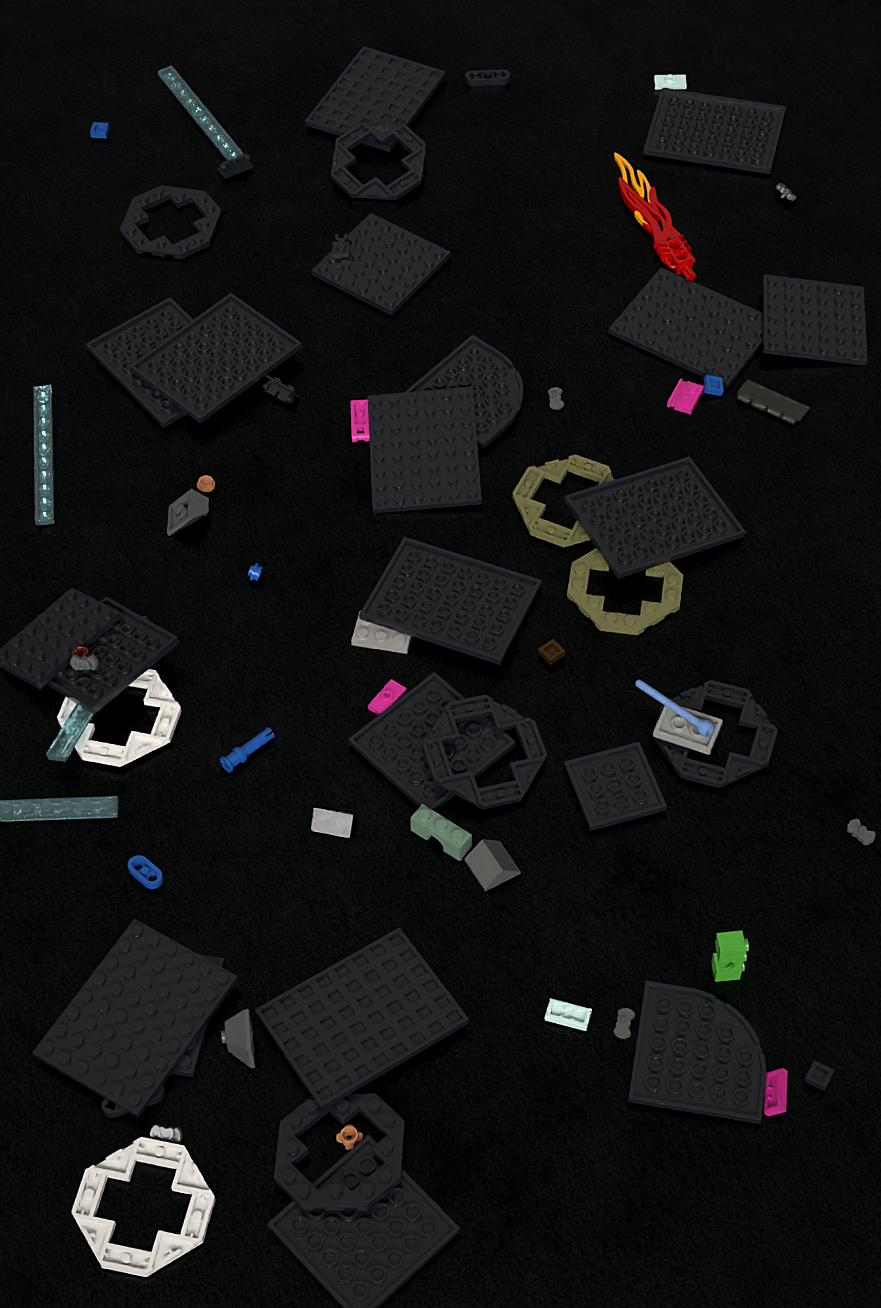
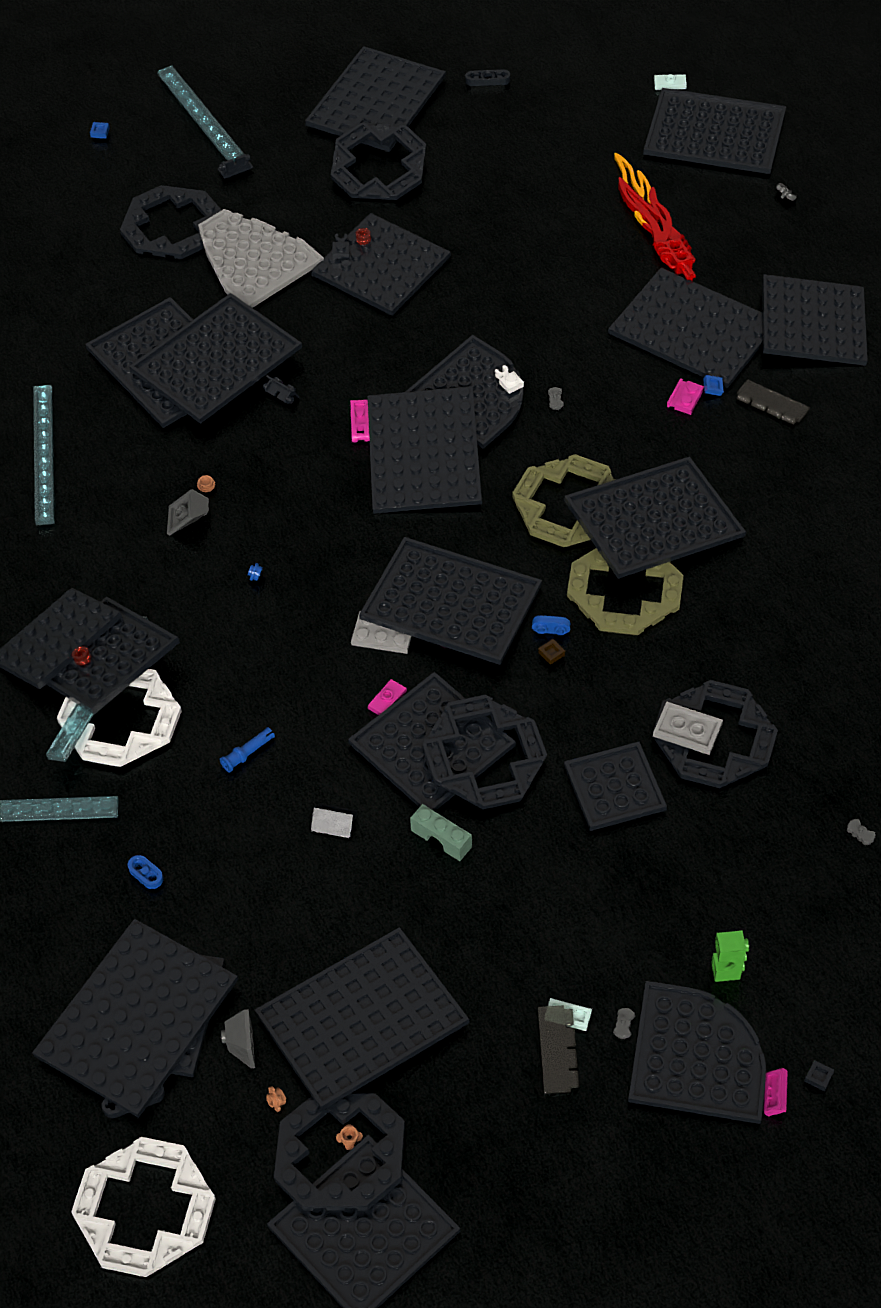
(84, 662): dark grey piece -> none
(164, 1133): piece -> none
(253, 256): none -> light grey wing
(276, 1098): none -> nougat plate
(363, 236): none -> clear red bush
(491, 864): dark grey slope -> none
(509, 381): none -> white plate
(551, 625): none -> blue plate
(554, 1051): none -> clear smoke windscreen
(705, 727): medium blue piece -> none

